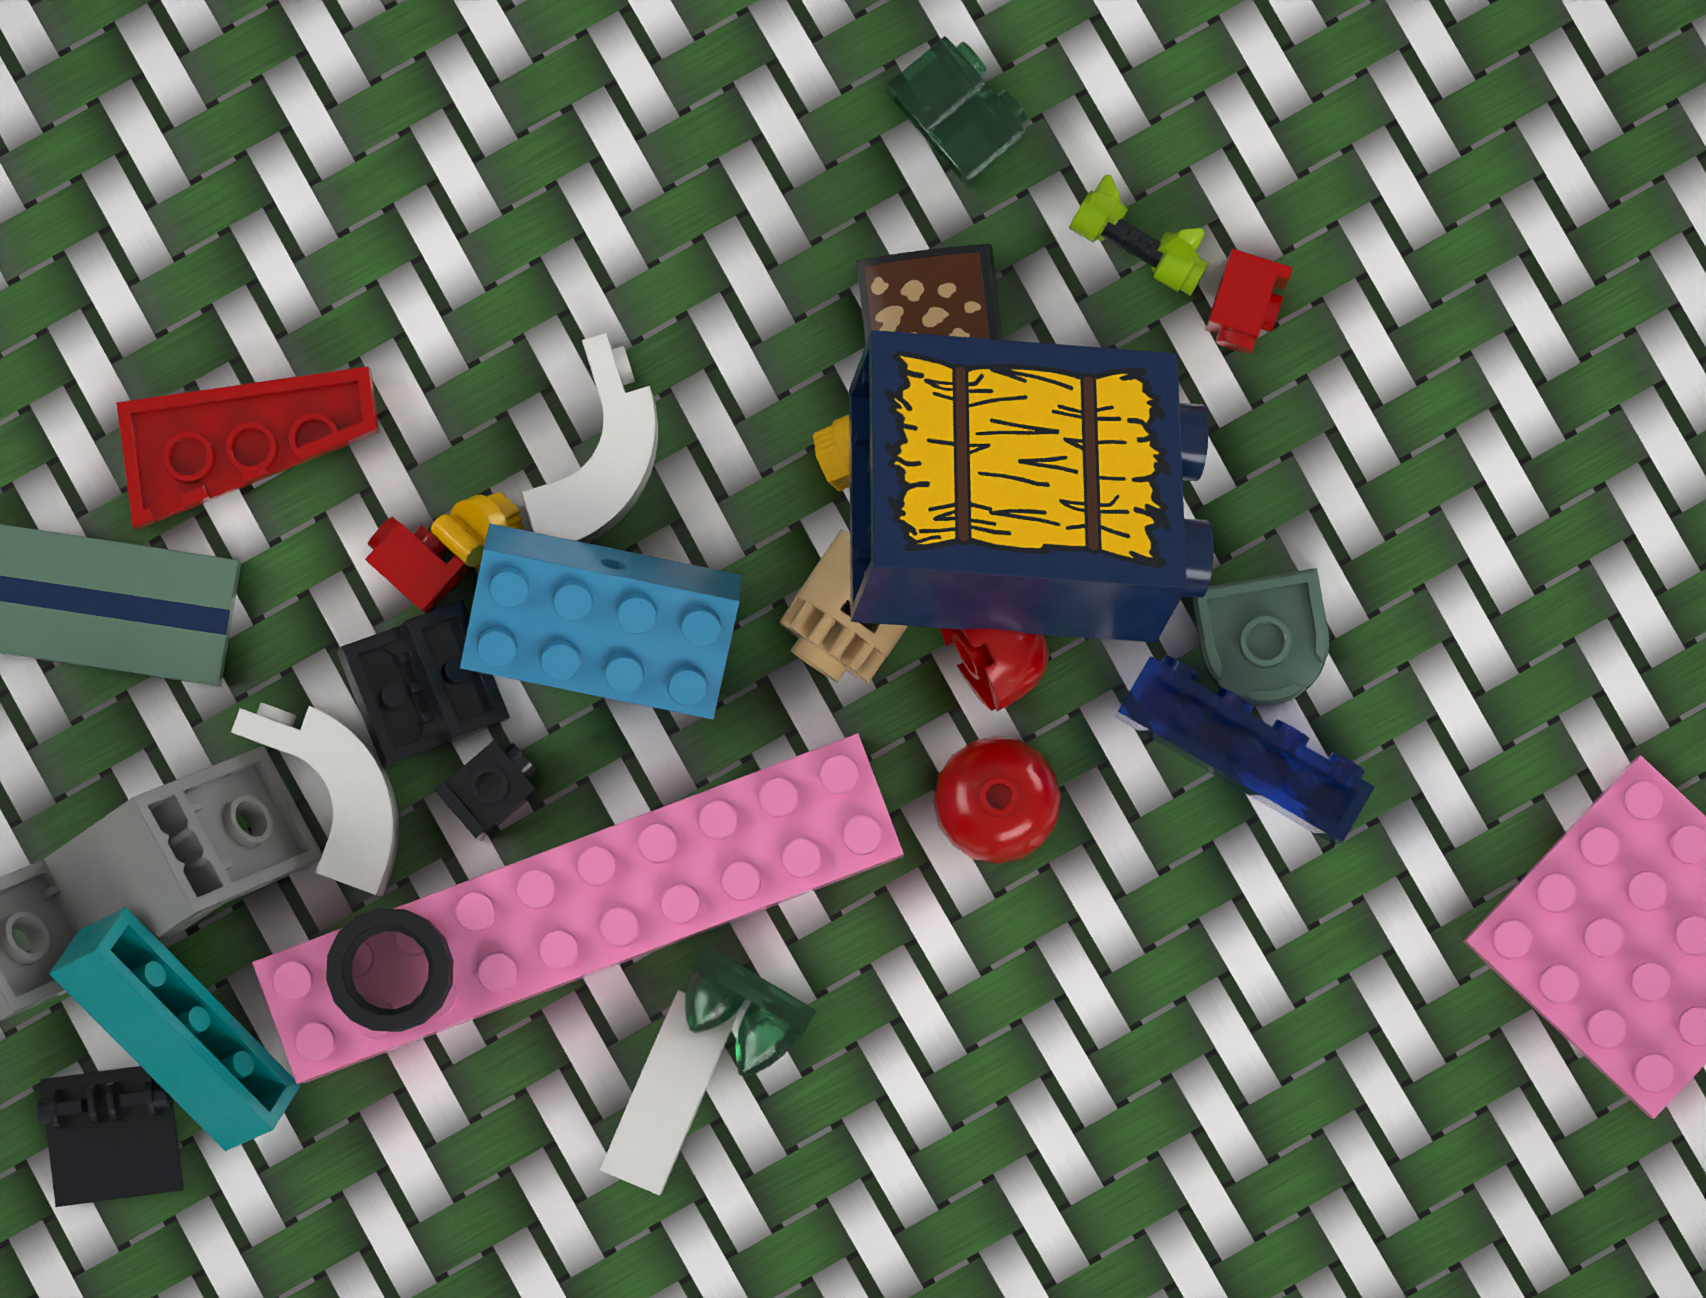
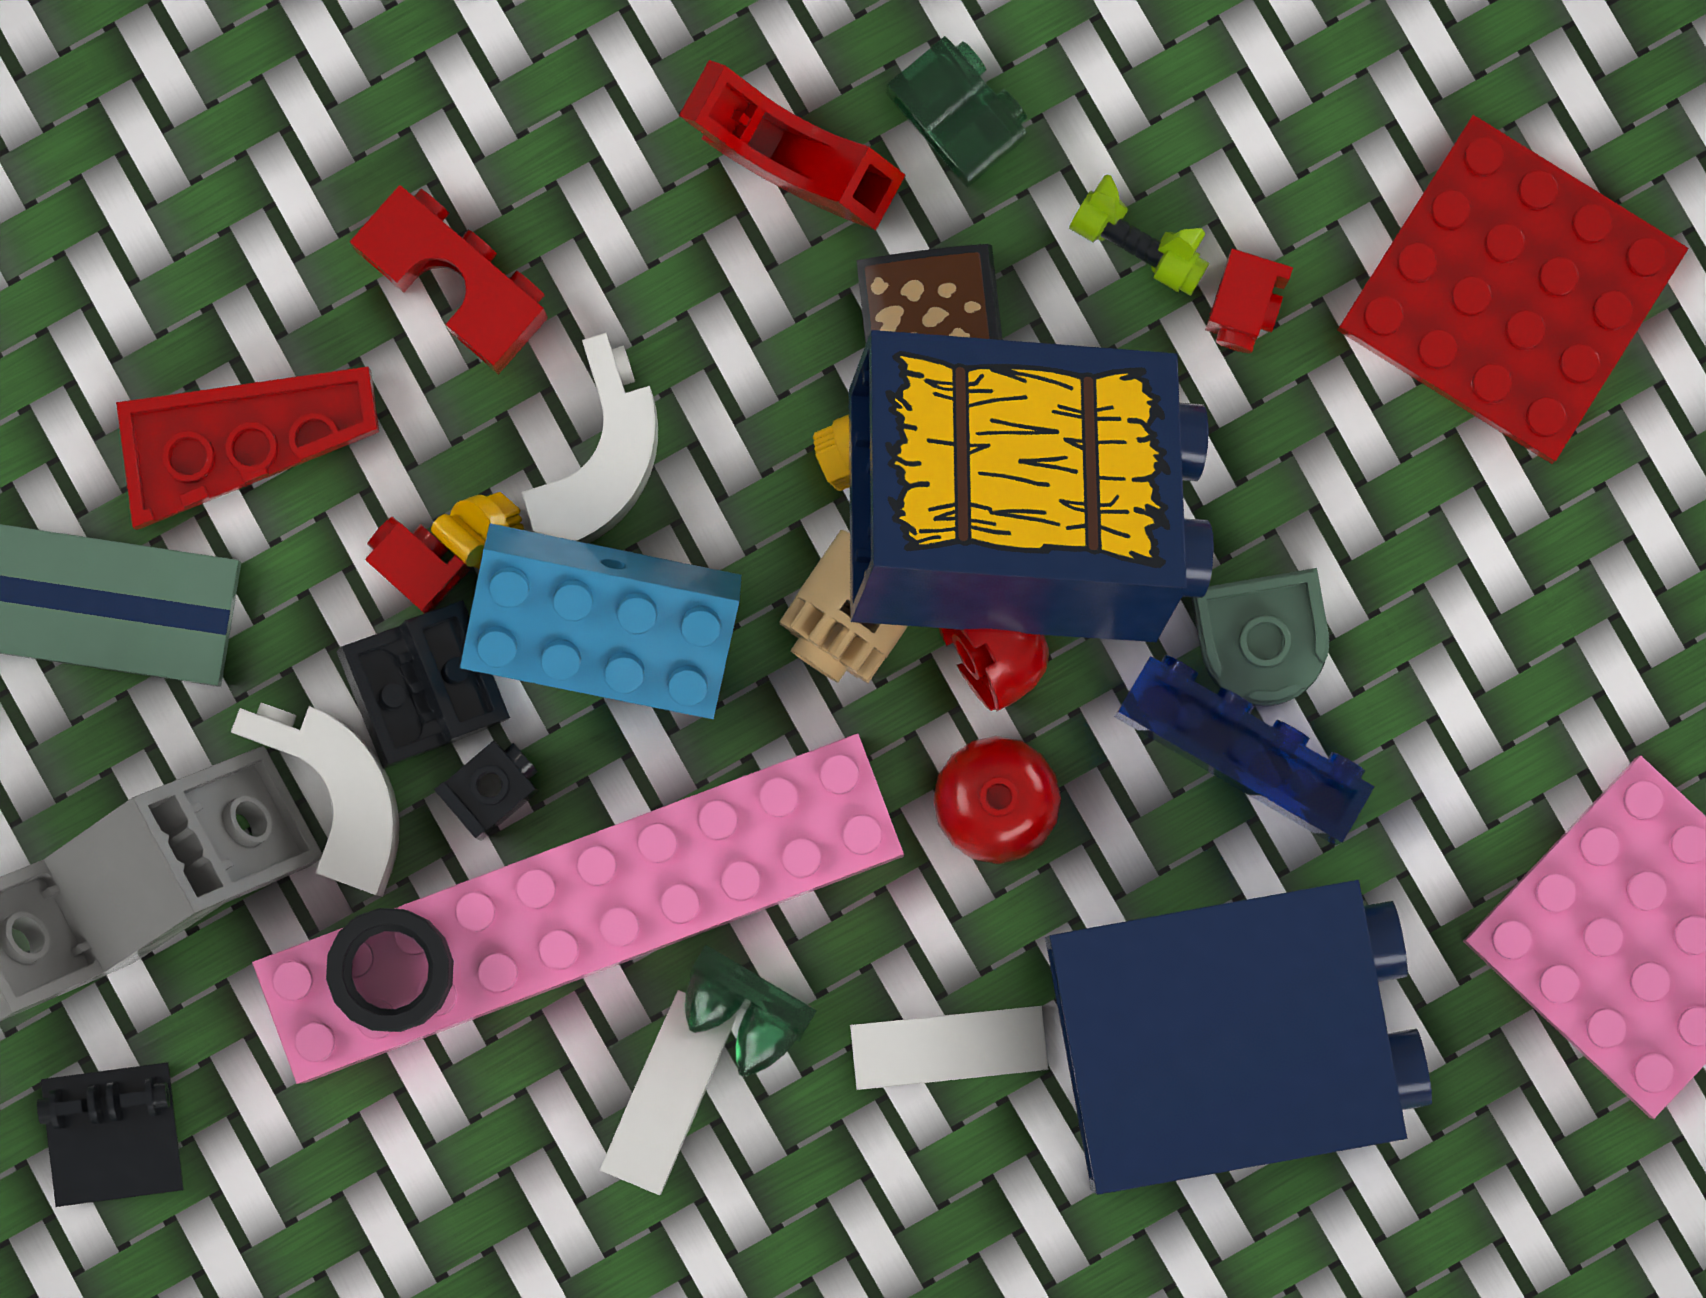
(175, 1029): teal brick -> none
(411, 238): none -> red arch
(790, 151): none -> red arch
(948, 1047): none -> white slope
(1235, 1035): none -> dark blue brick
(1513, 289): none -> red plate

